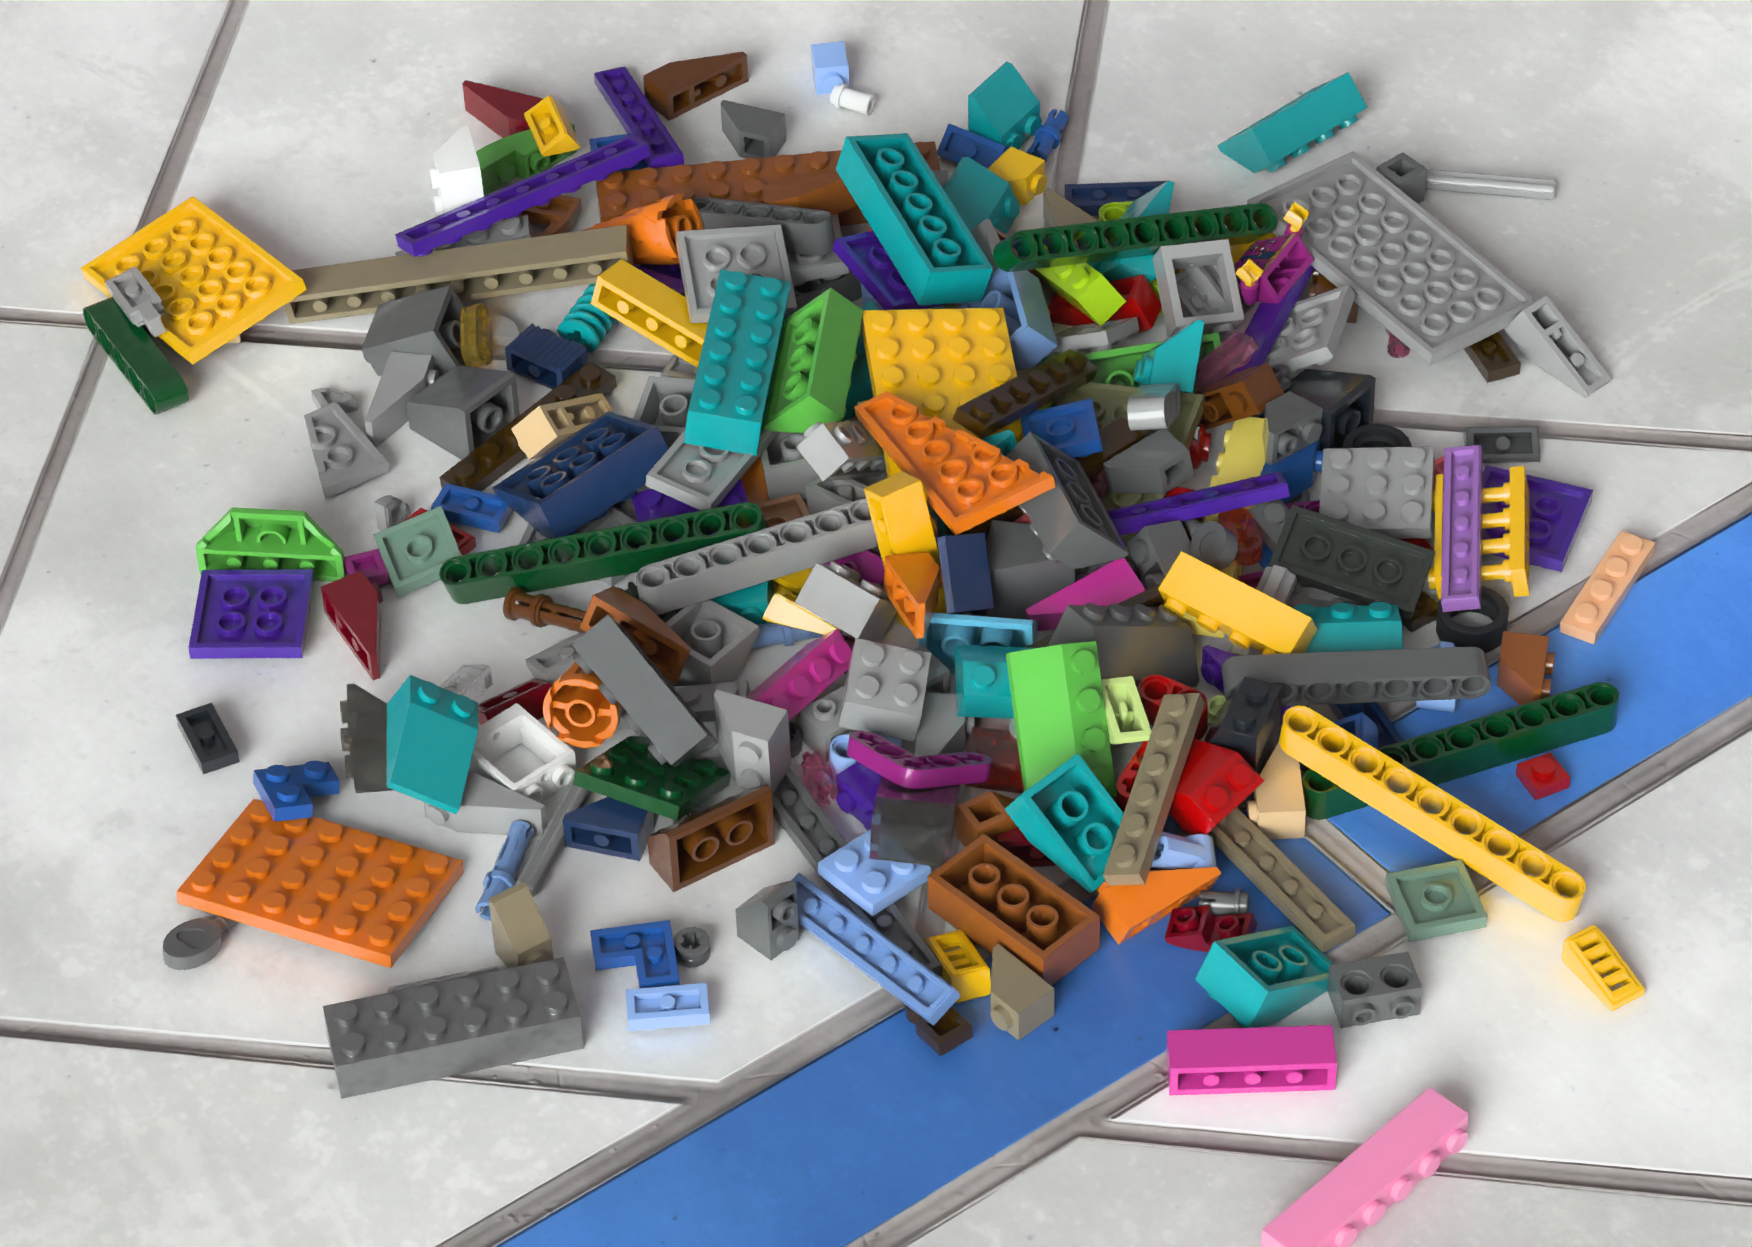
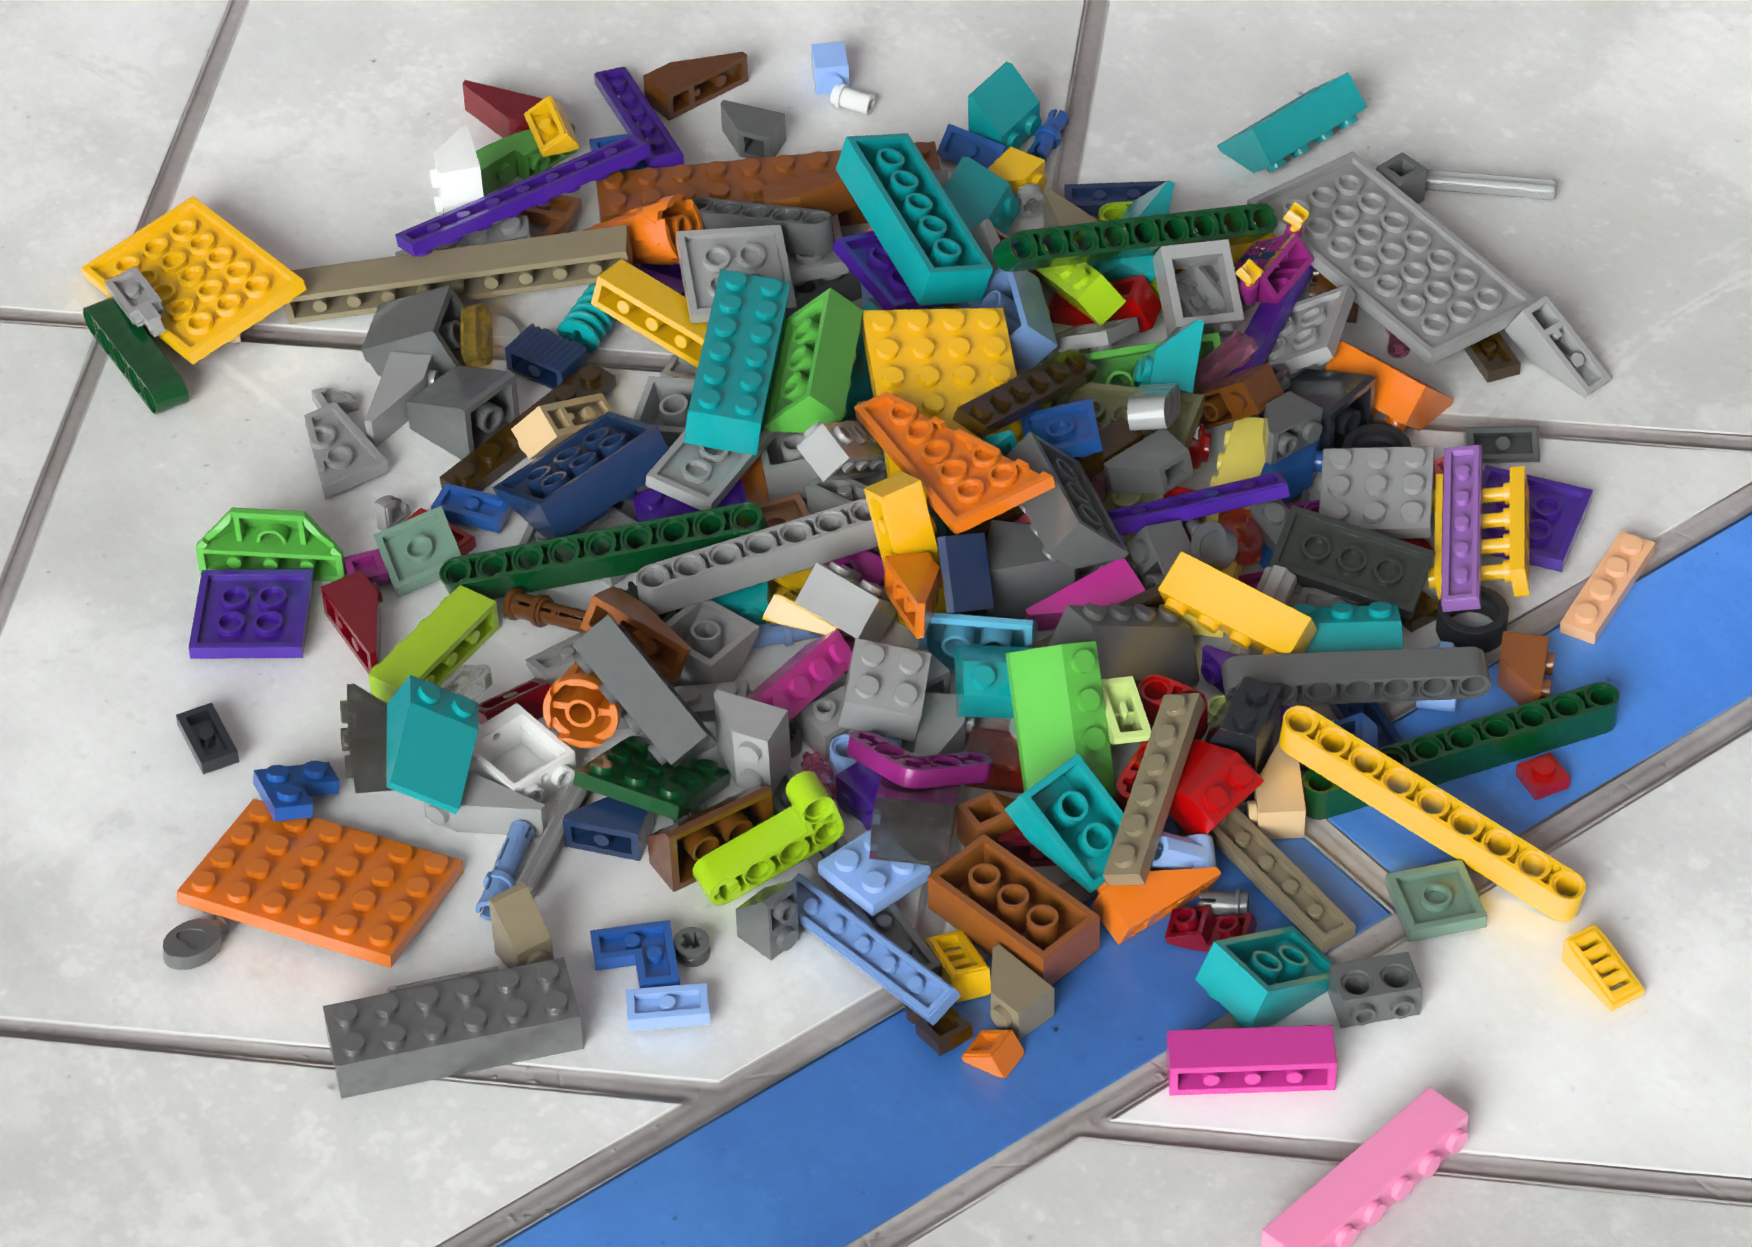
(438, 643): none -> lime brick
(773, 845): none -> lime beam
(994, 1052): none -> orange slope
(1027, 192): none -> light grey bush
(1396, 392): none -> orange slope

